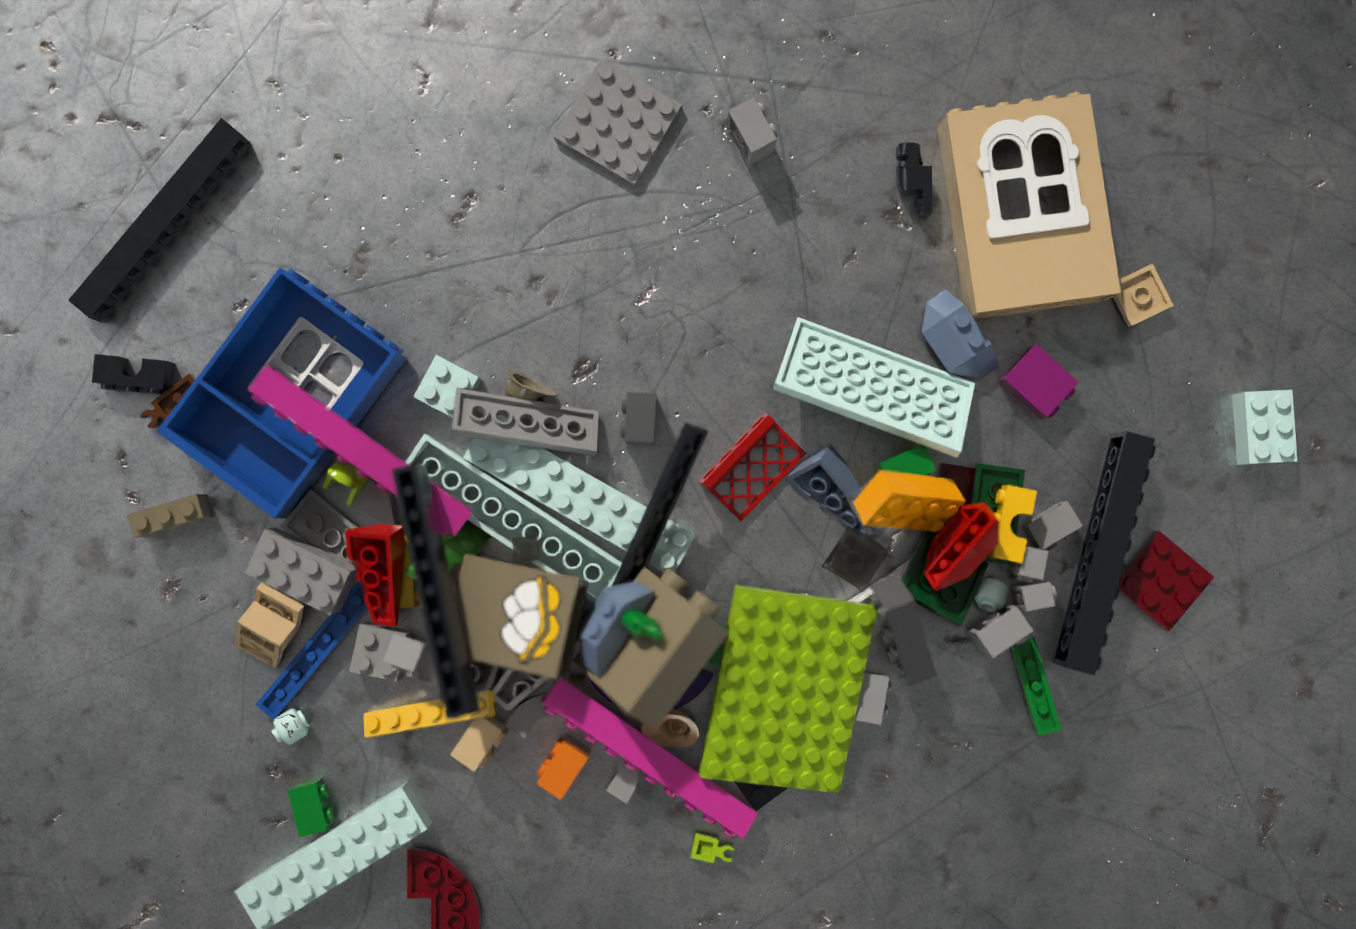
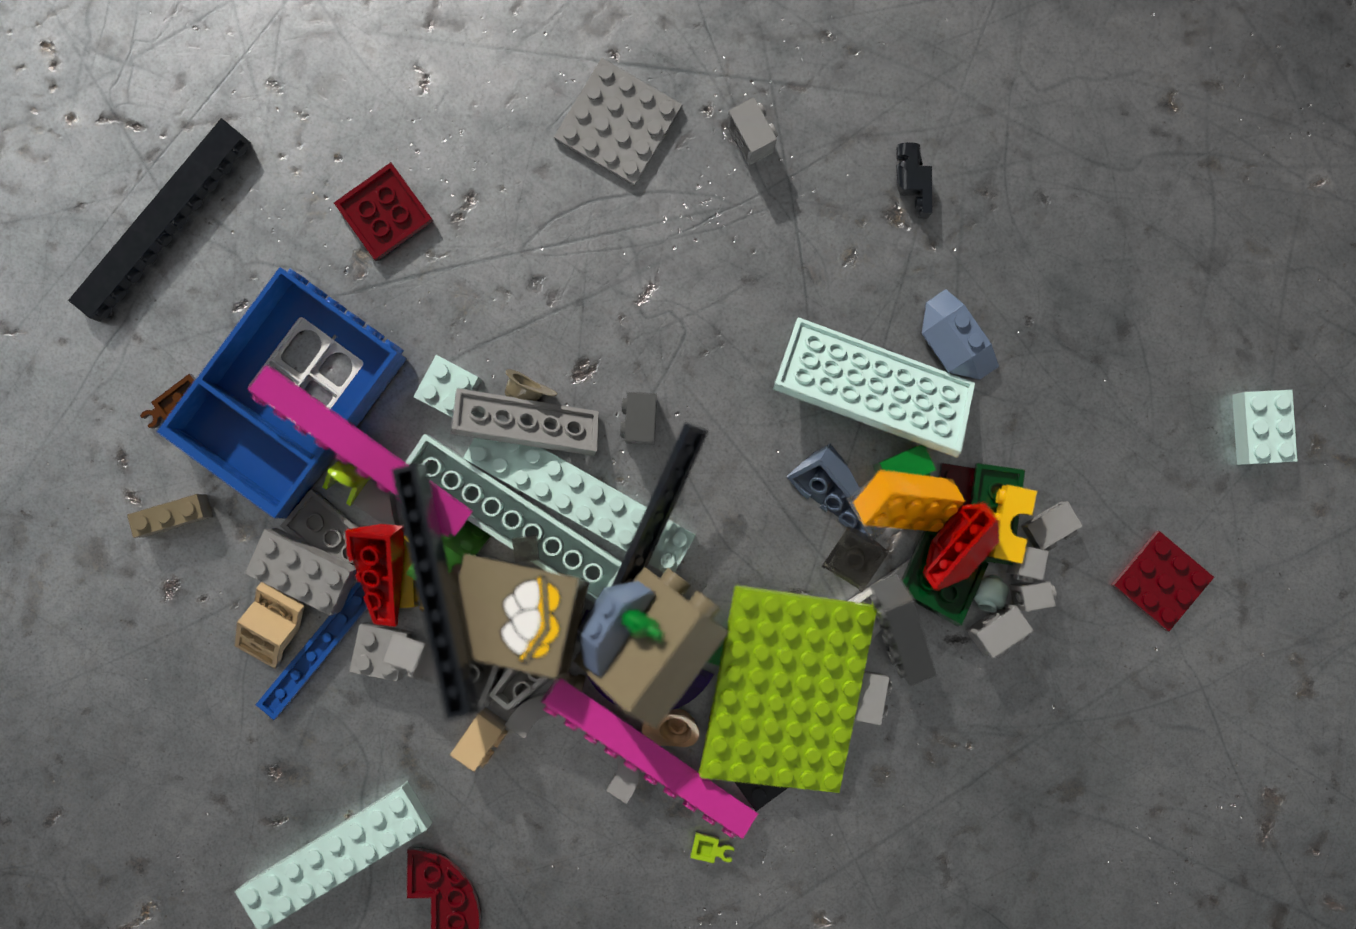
(113, 371): black arch -> none
(290, 726): light aqua head -> none
(311, 807): green brick -> none
(383, 211): none -> dark red plate
(420, 716): yellow plate -> none
(560, 771): orange brick -> none
(742, 449): red fence -> none
(1035, 687): green plate -> none
(1038, 258): tan panel -> none
(1039, 382): magenta brick -> none
(1104, 552): black brick -> none
(1142, 295): tan plate -> none

